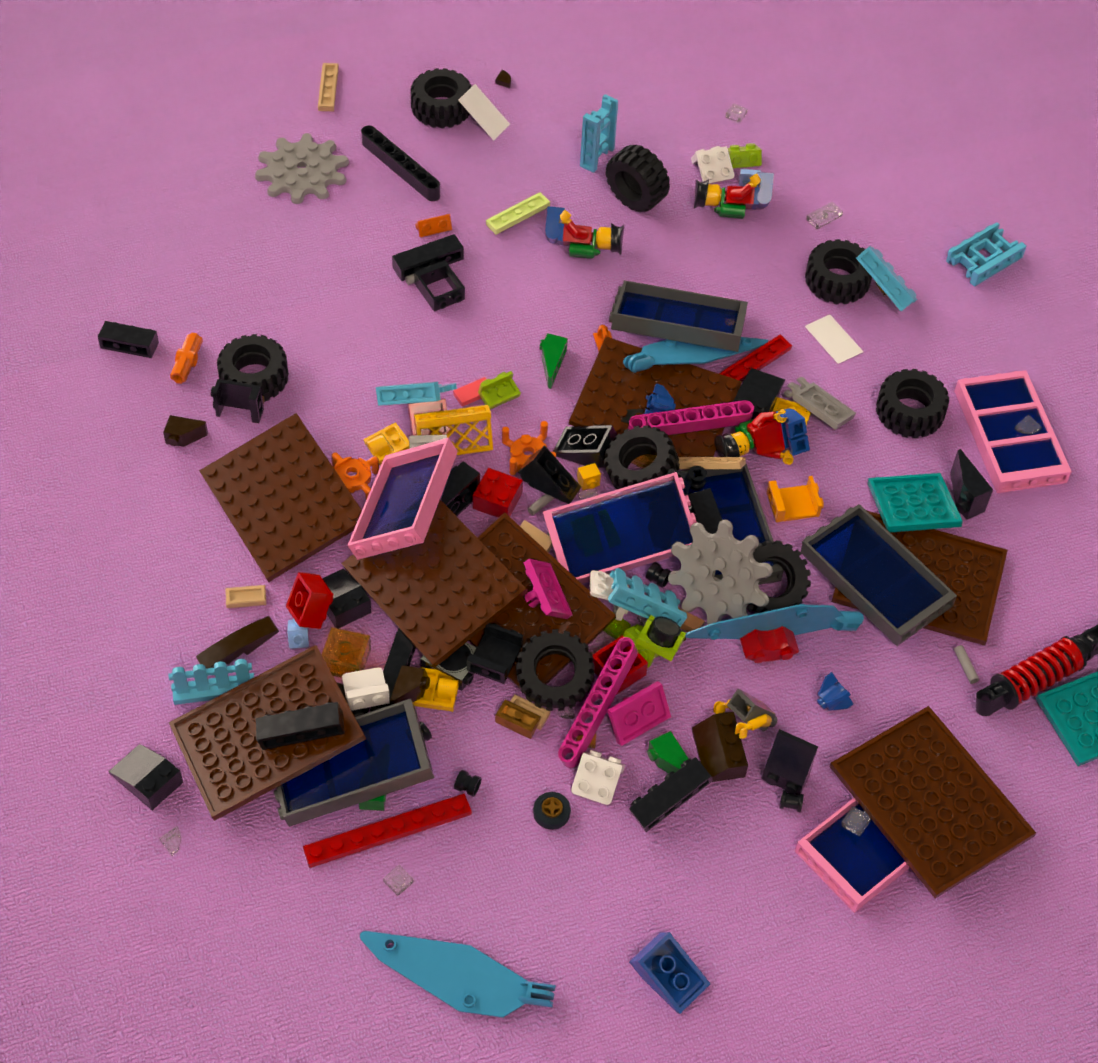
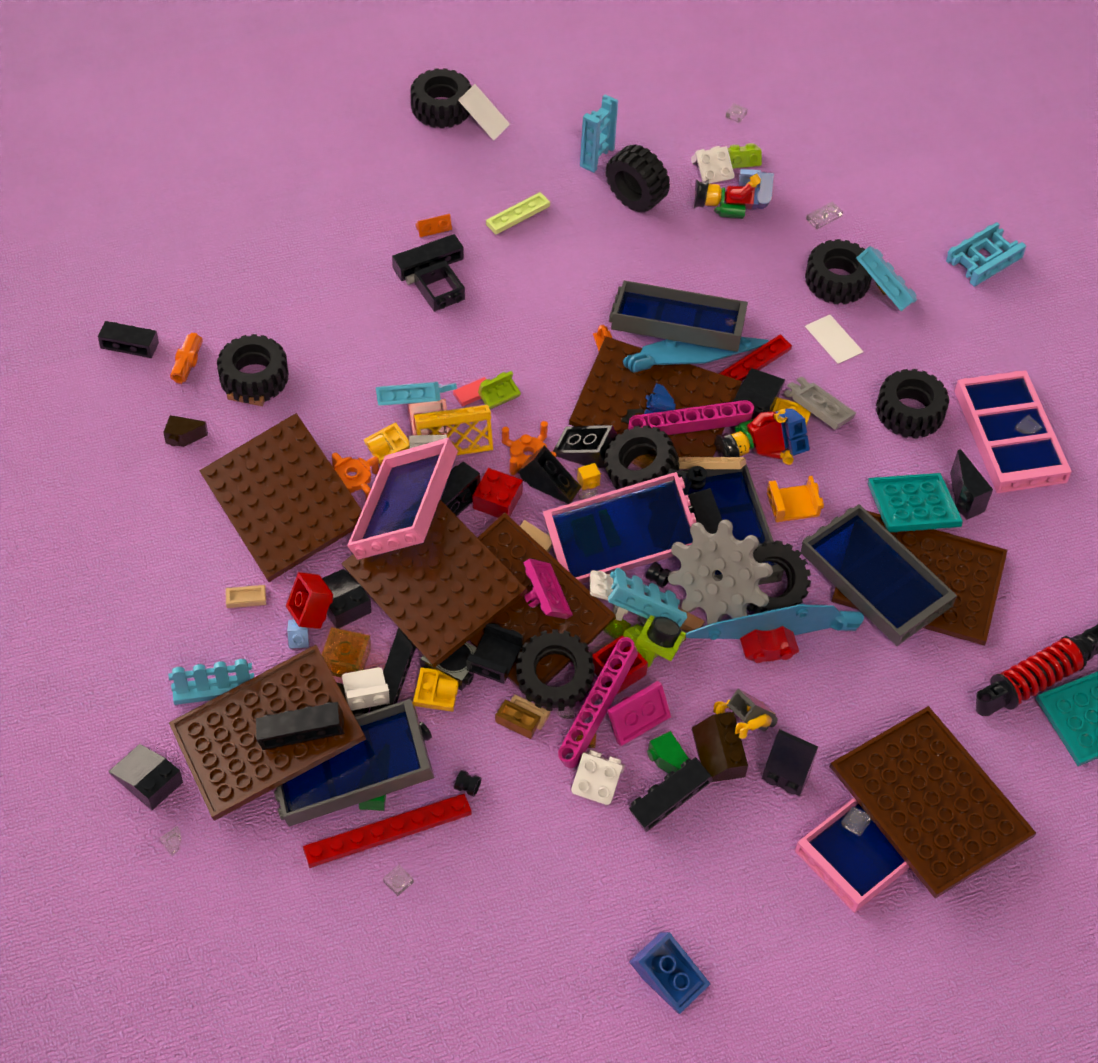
(238, 396): black panel -> none
(239, 642): dark brown slope -> none
(313, 179): light grey plate -> none
(328, 87): tan tile -> none
(400, 163): black beam -> none
(410, 684): dark brown slope -> none
(458, 974): dark azure wing -> none
(503, 79): dark brown tile -> none
(539, 504): light grey piece -> none
(553, 353): green slope -> none
(555, 803): black wheel -> none
(579, 236): piece -> none
(791, 801): black bush -> none
(833, 694): blue brick -> none
(966, 664): light grey piece -> none

